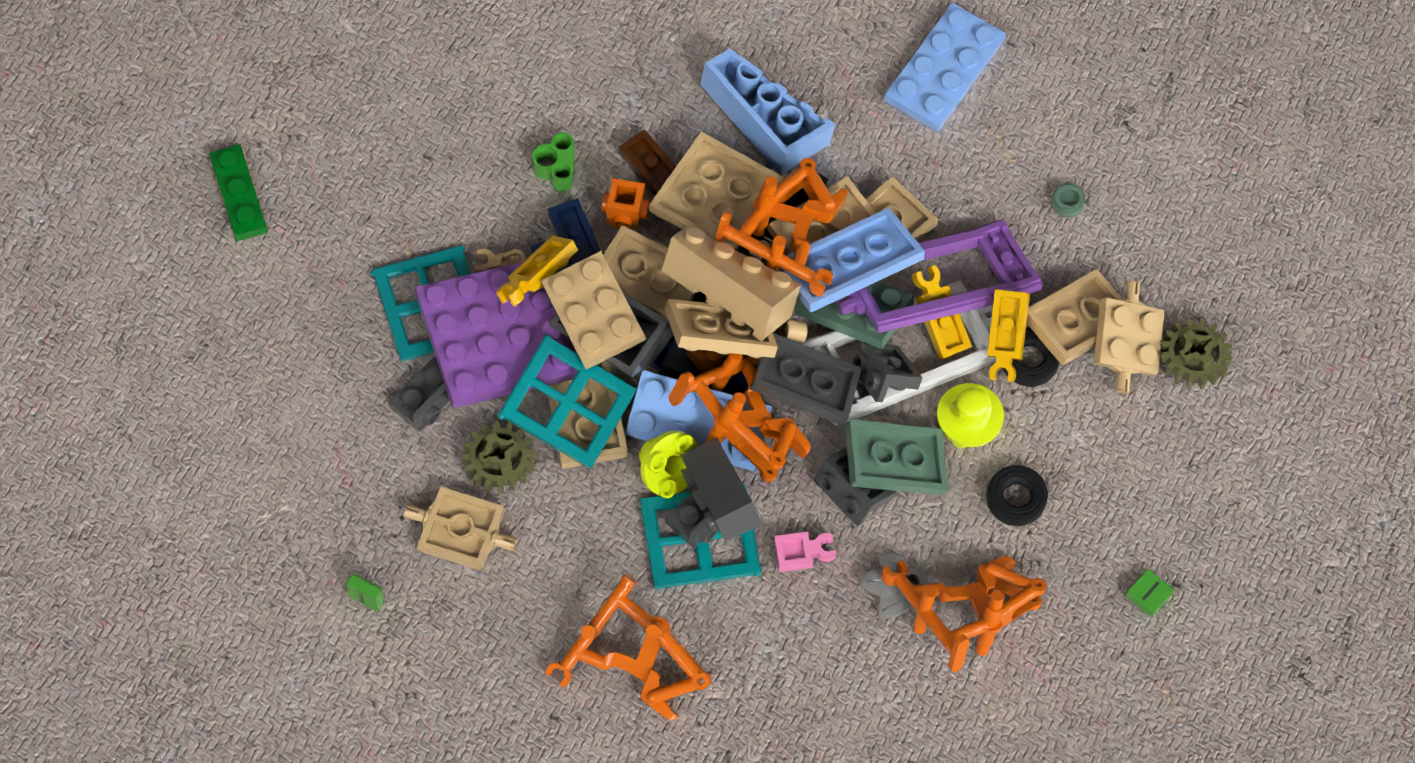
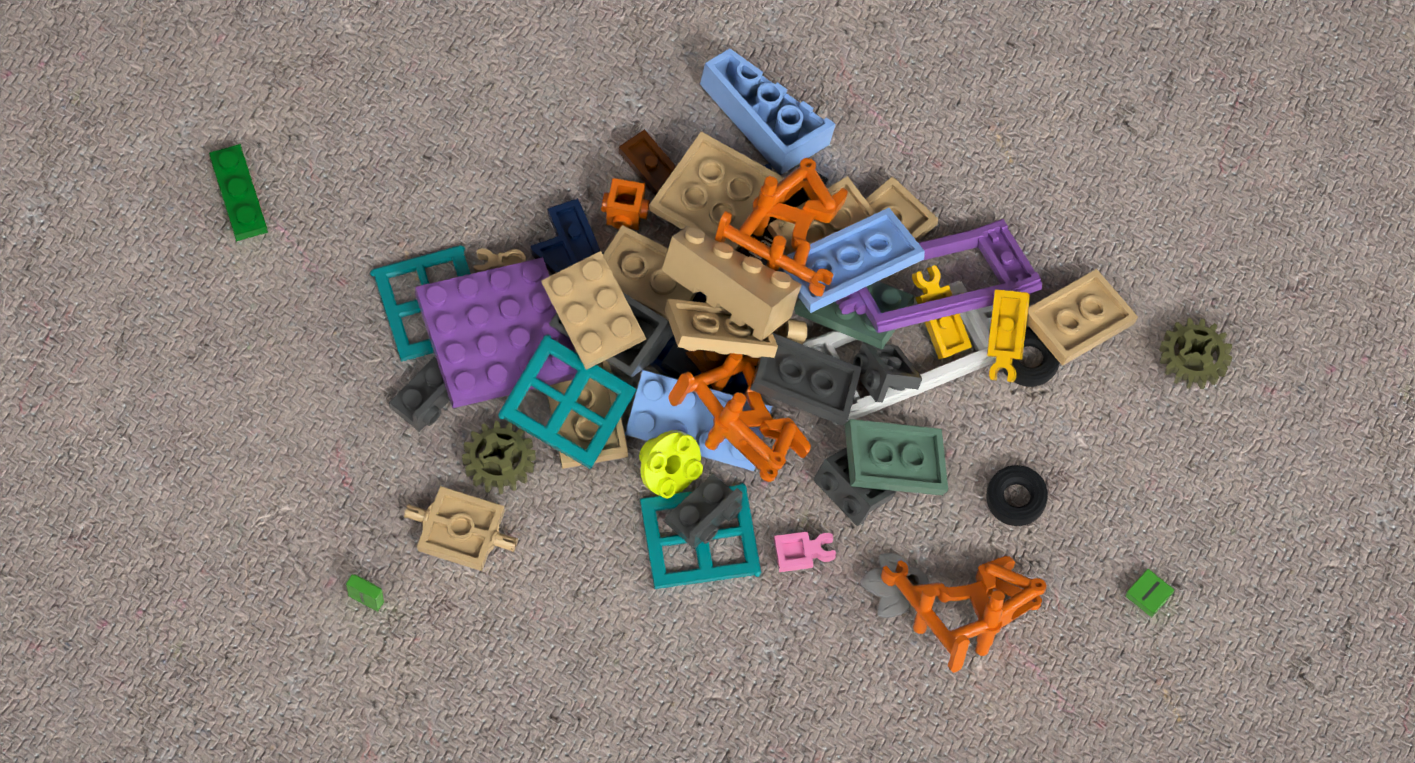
(539, 266): yellow plate -> none
(563, 161): bright green piece -> none
(657, 634): orange piece -> none
(719, 490): dark grey brick -> none
(945, 67): light blue plate -> none
(970, 415): neon yellow plate -> none
(1068, 200): sand green tile -> none
(1128, 337): tan plate -> none

